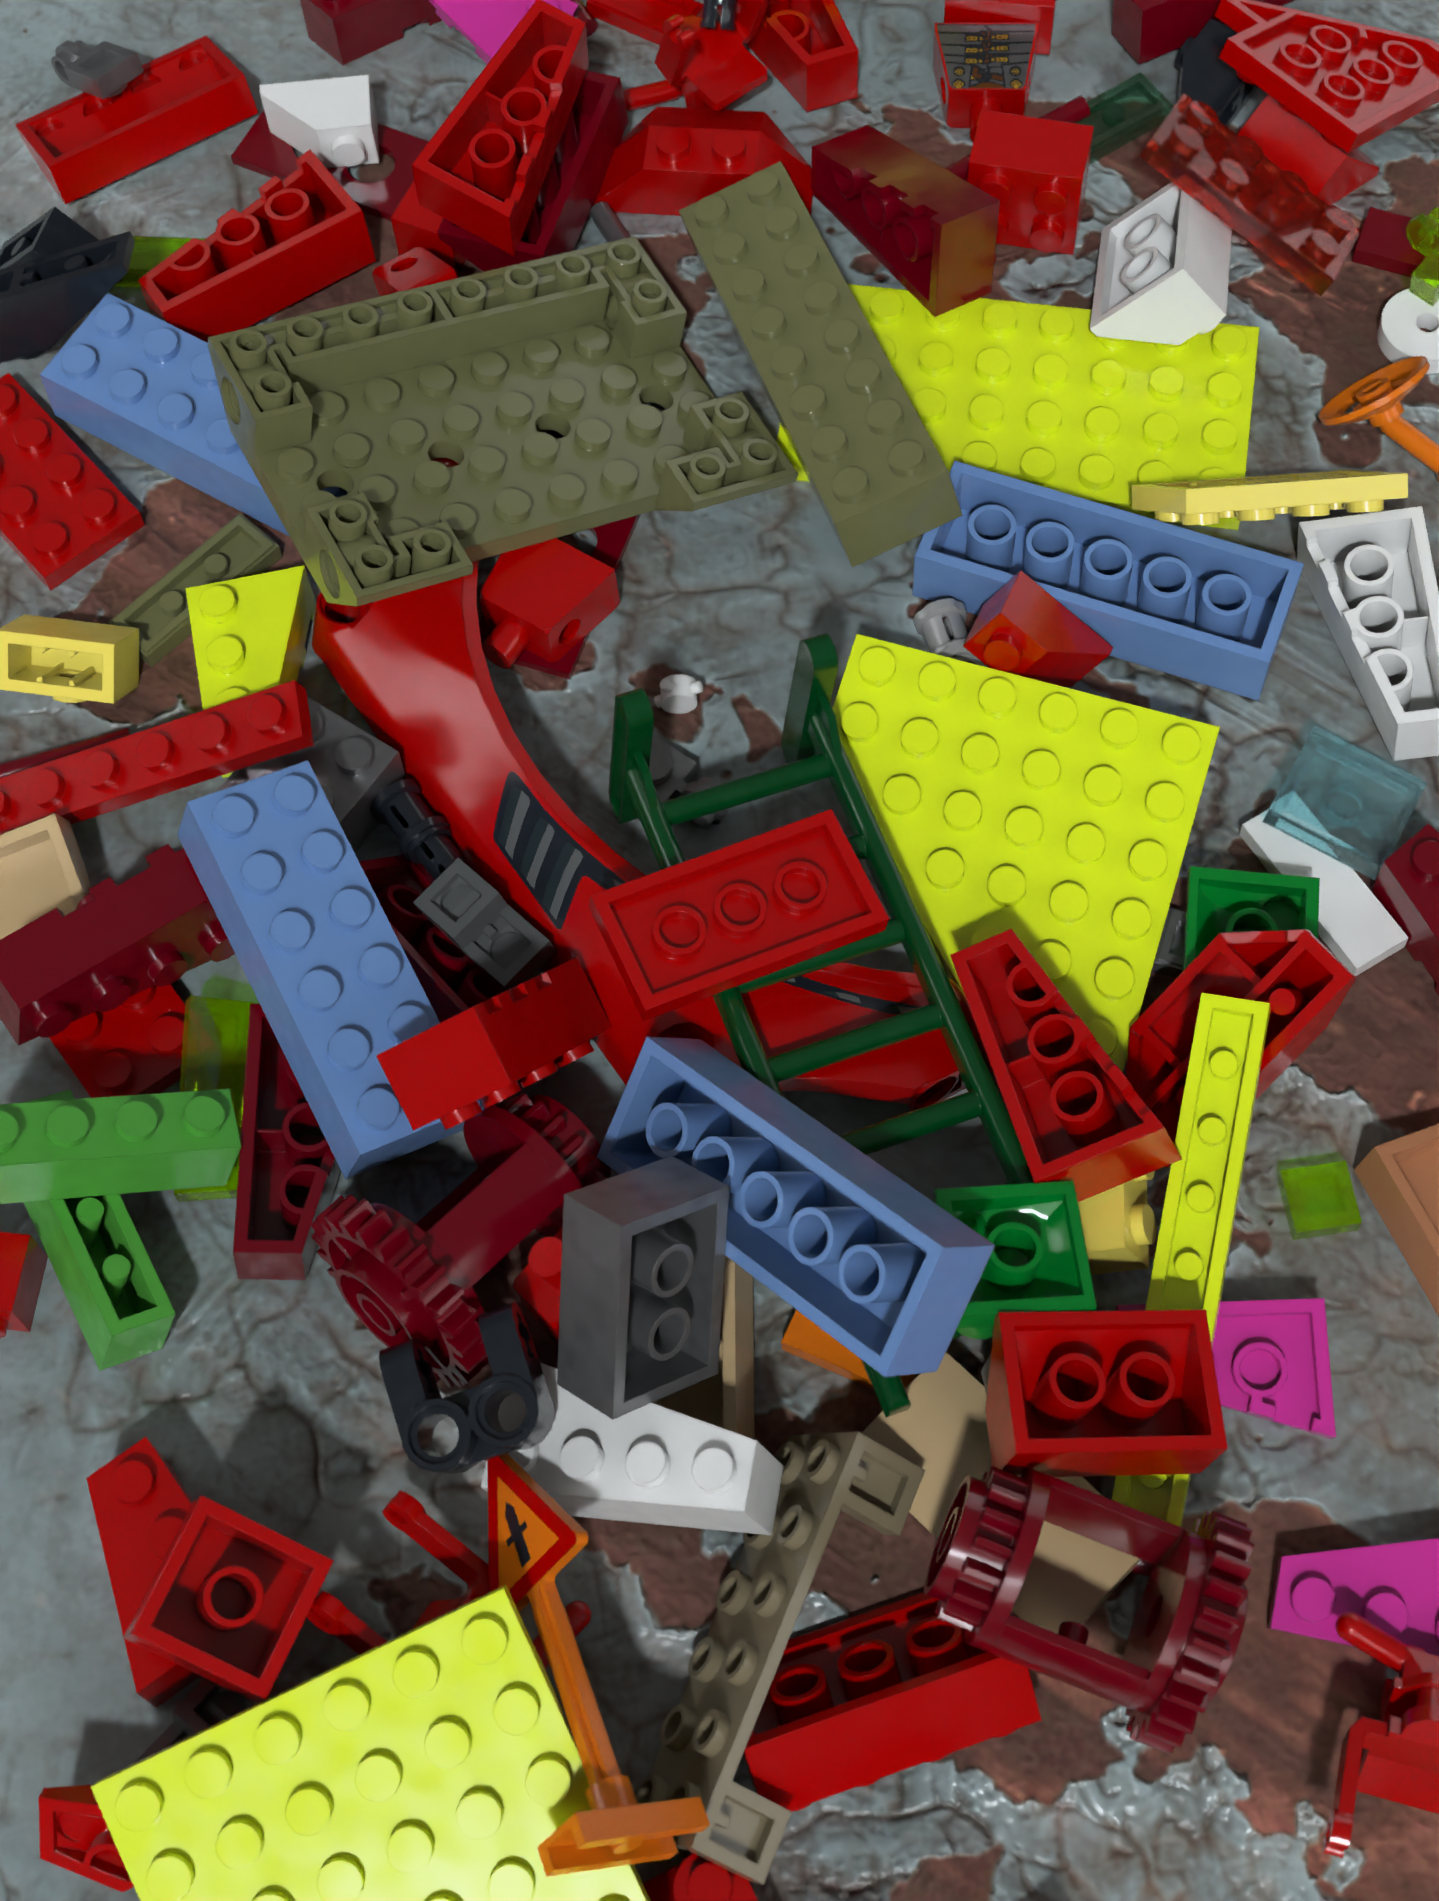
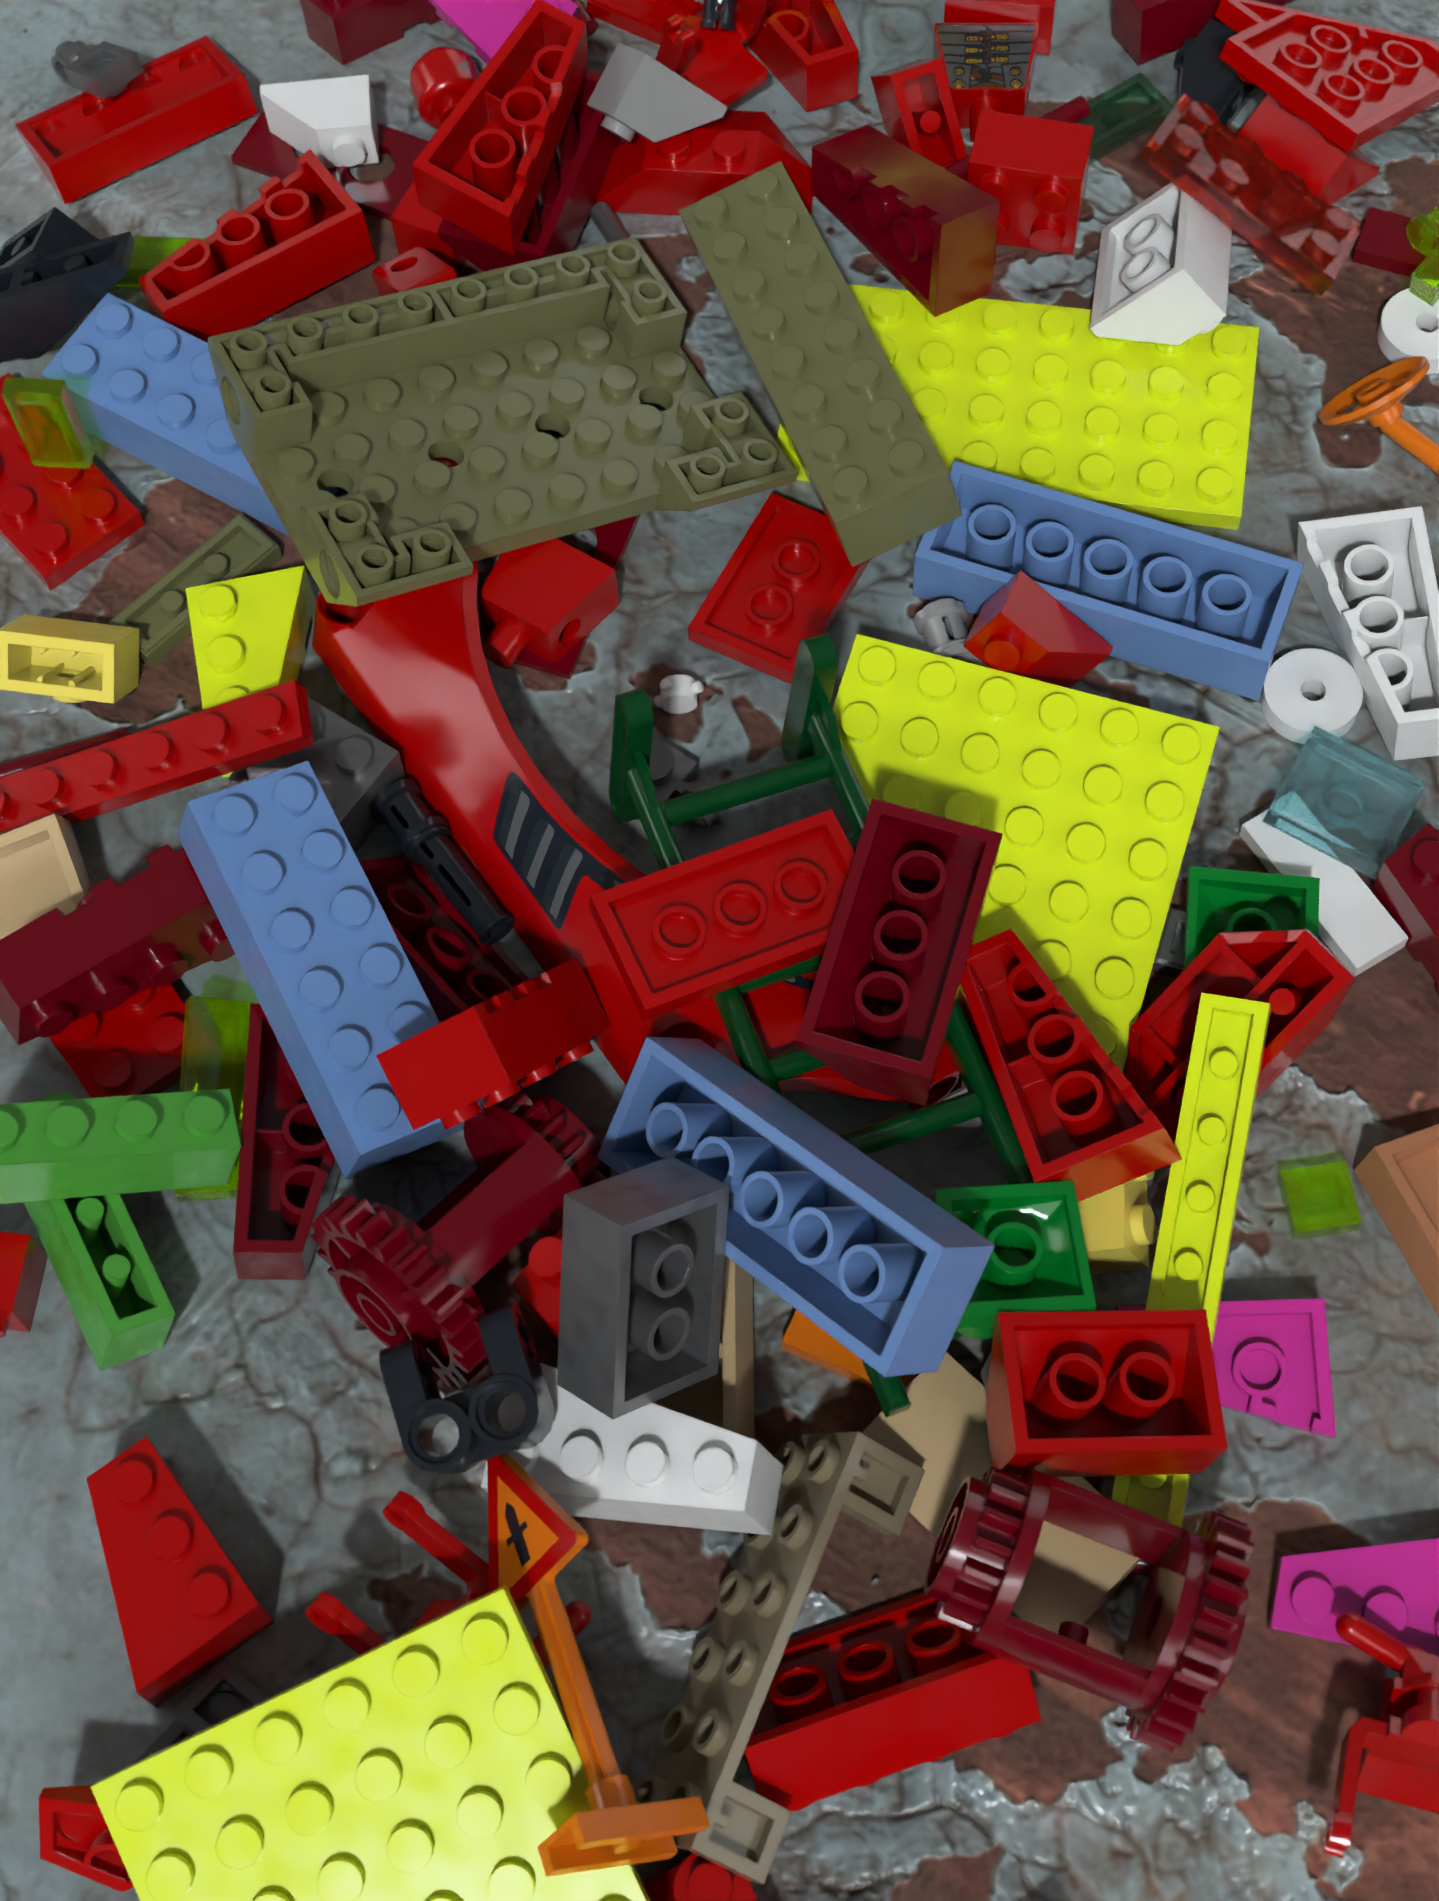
(48, 422): none -> clear neon green tile
(229, 1599): red brick -> none
(440, 82): none -> red head
(484, 926): dark grey slope -> none
(649, 98): none -> light grey slope
(776, 589): none -> red plate
(899, 949): none -> dark red slope
(920, 110): none -> red slope
(1264, 496): light yellow plate -> none
(1313, 672): none -> white piece

